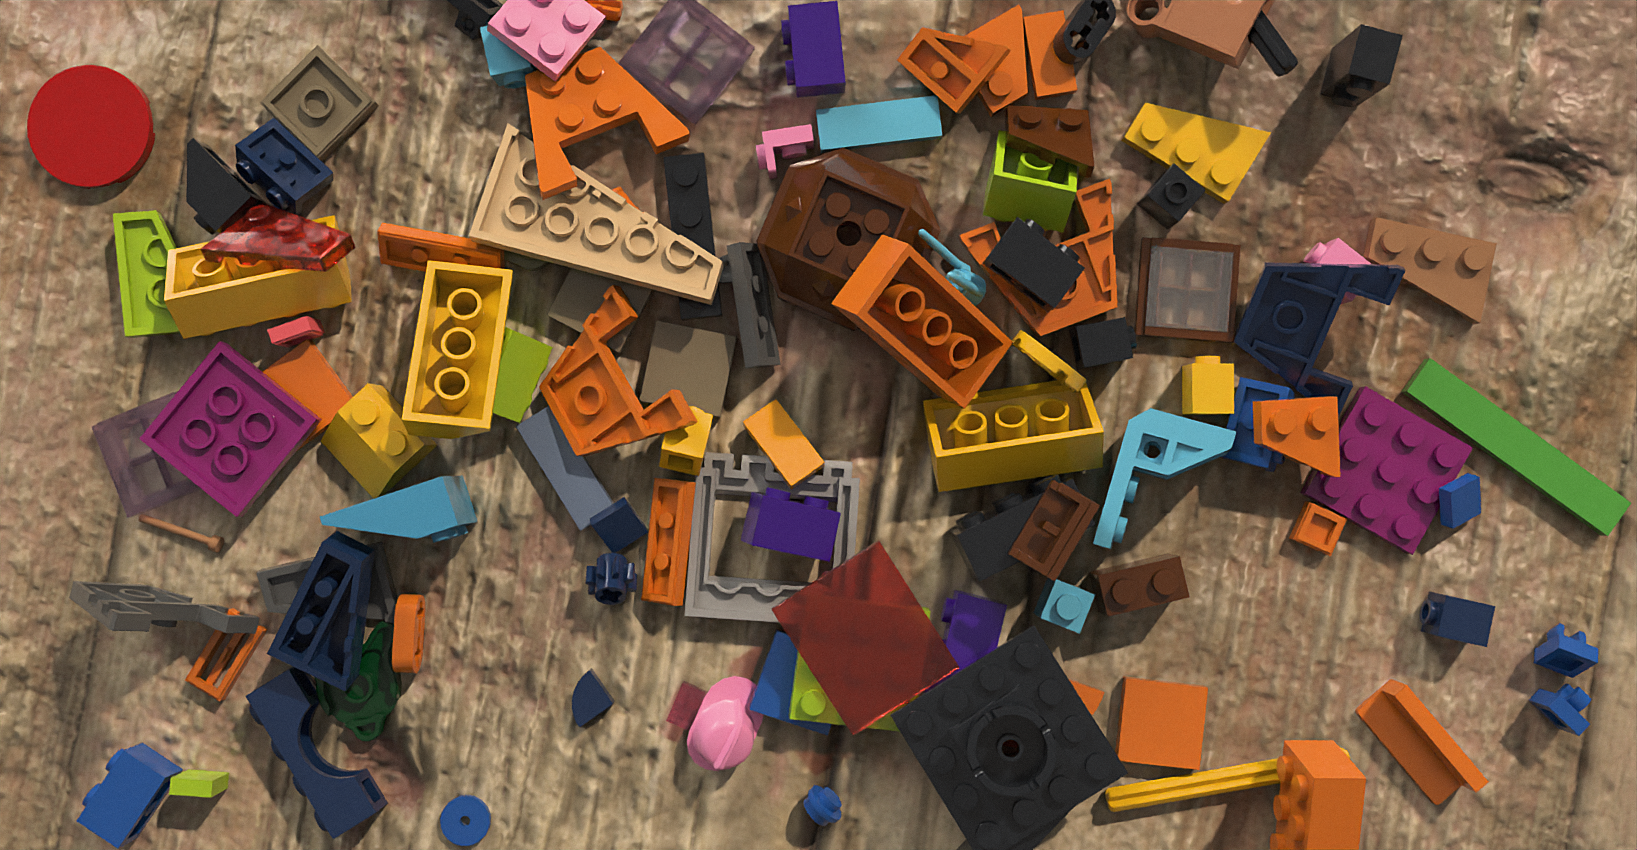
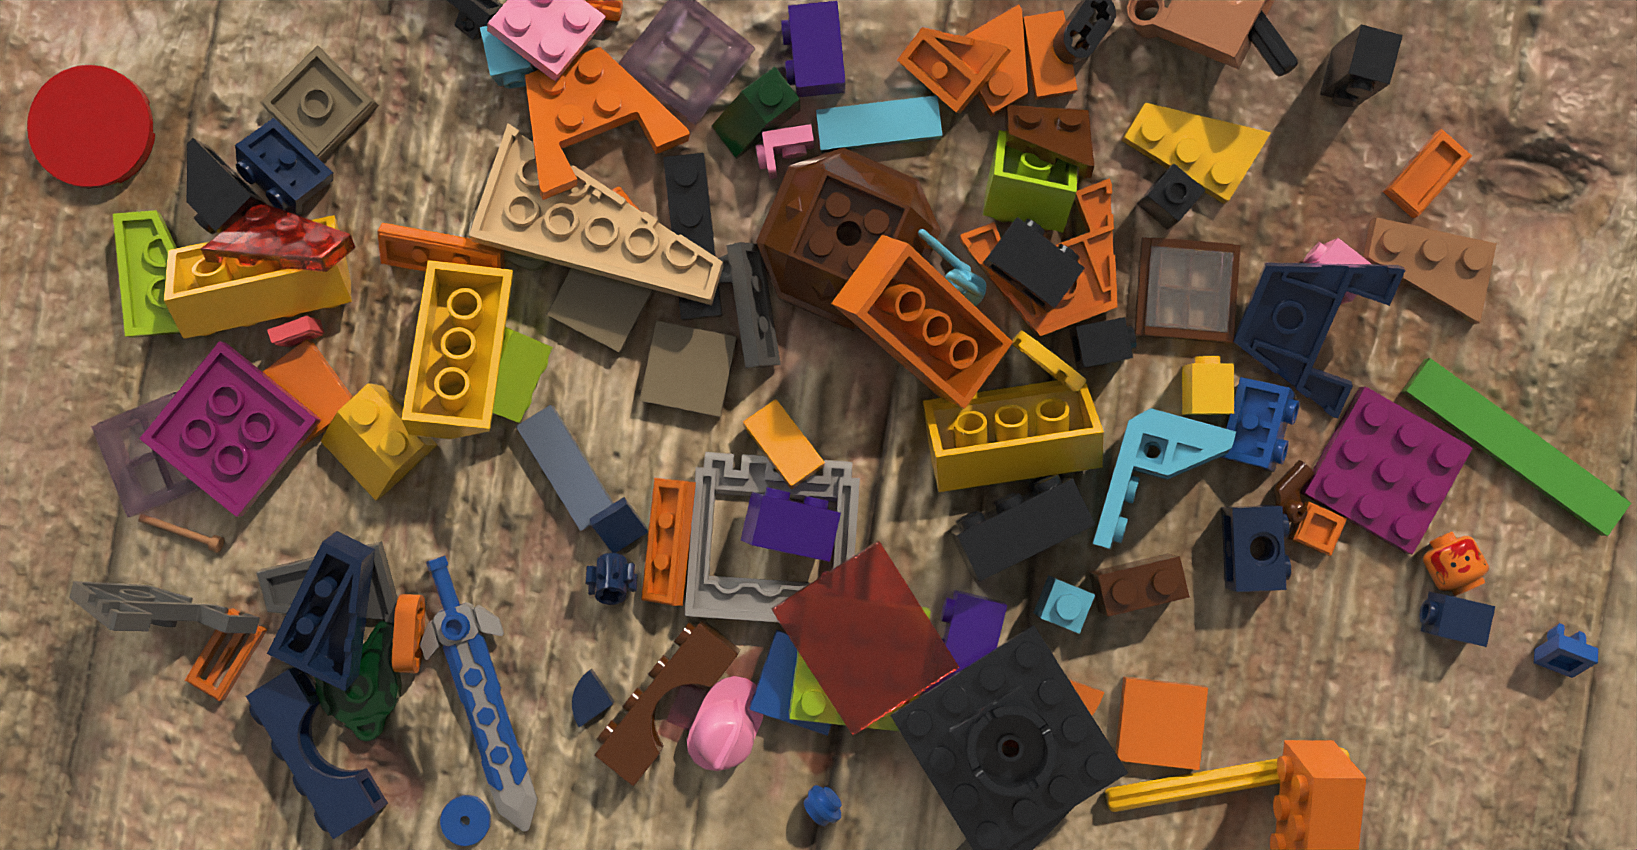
(128, 795): blue brick -> none
(199, 783): lime tile -> none
(427, 509): dark azure slope -> none
(479, 691): none -> sword
(593, 394): orange wing -> none
(635, 742): none -> reddish brown arch
(685, 448): yellow brick -> none
(756, 109): none -> dark green slope
(1053, 529): reddish brown hinge -> none
(1239, 529): none -> dark blue brick
(1288, 491): none -> reddish brown arm
(1301, 431): orange wing -> none
(1419, 742): orange panel -> none
(1427, 173): none -> orange tile
(1455, 563): none -> orange head
(1460, 500): blue tile -> none
(1563, 708): blue tile -> none

